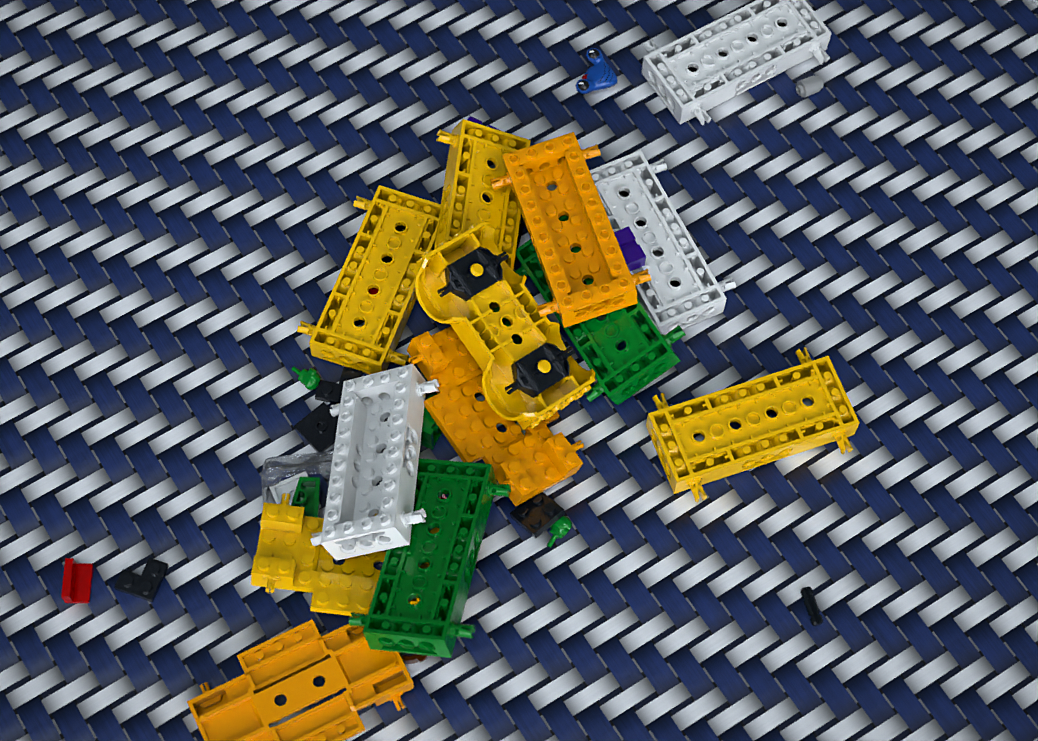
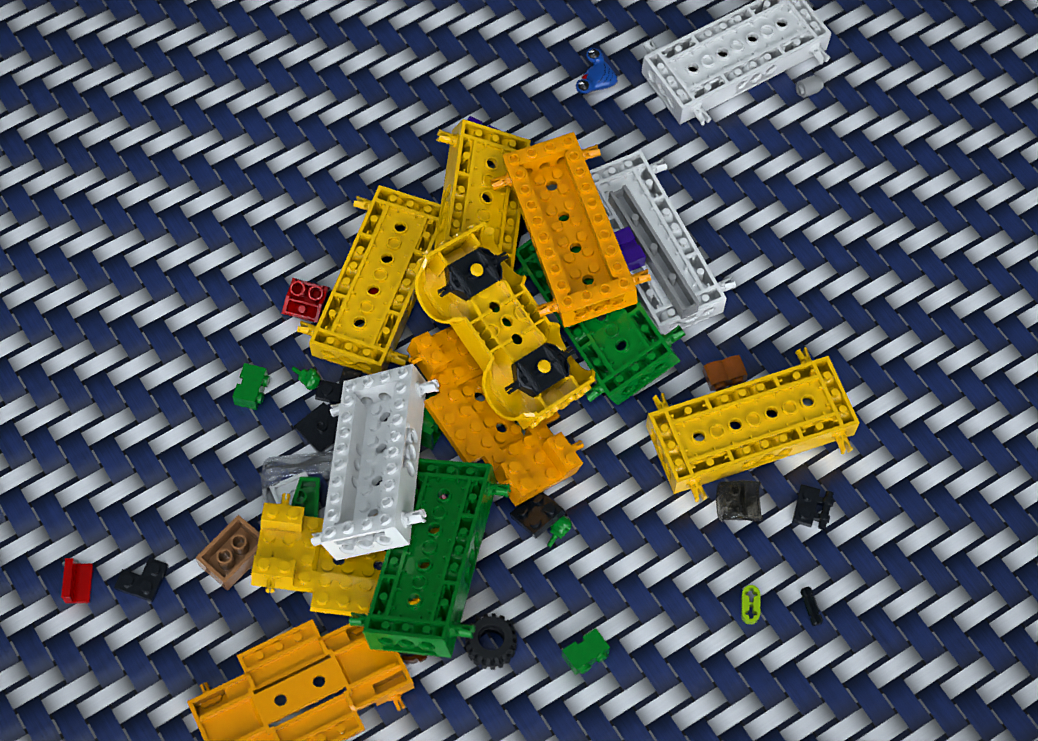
(230, 553): none -> medium nougat brick
(250, 391): none -> green brick
(305, 300): none -> red slope
(492, 657): none -> black tyre
(583, 655): none -> green brick
(656, 254): none -> light grey tile
(725, 373): none -> dark orange brick
(740, 496): none -> clear smoke slope
(755, 604): none -> lime beam
(806, 506): none -> black plate

